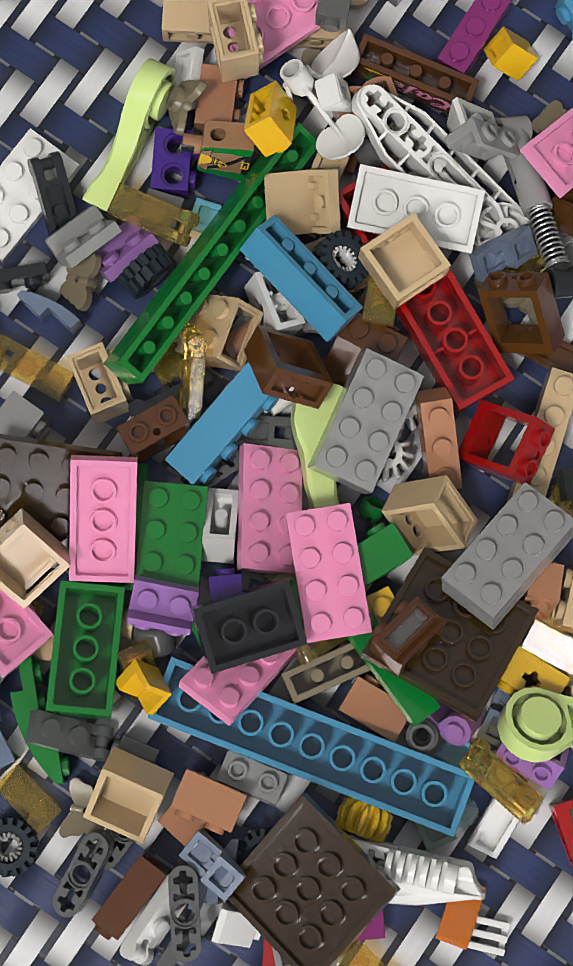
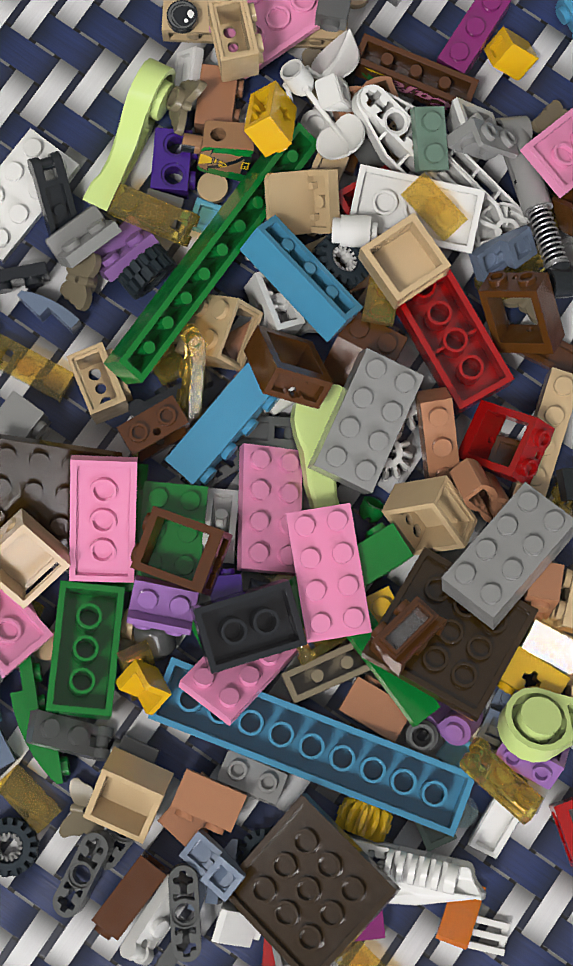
(182, 16): none -> black tile
(209, 563): none -> reddish brown window
(212, 188): none -> tan tile
(314, 122): none -> white tile
(353, 230): none -> white brick
(429, 139): none -> sand green plate
(433, 207): none -> clear yellow plate
(478, 488): none -> nougat brick
(503, 450): none -> reddish brown tile

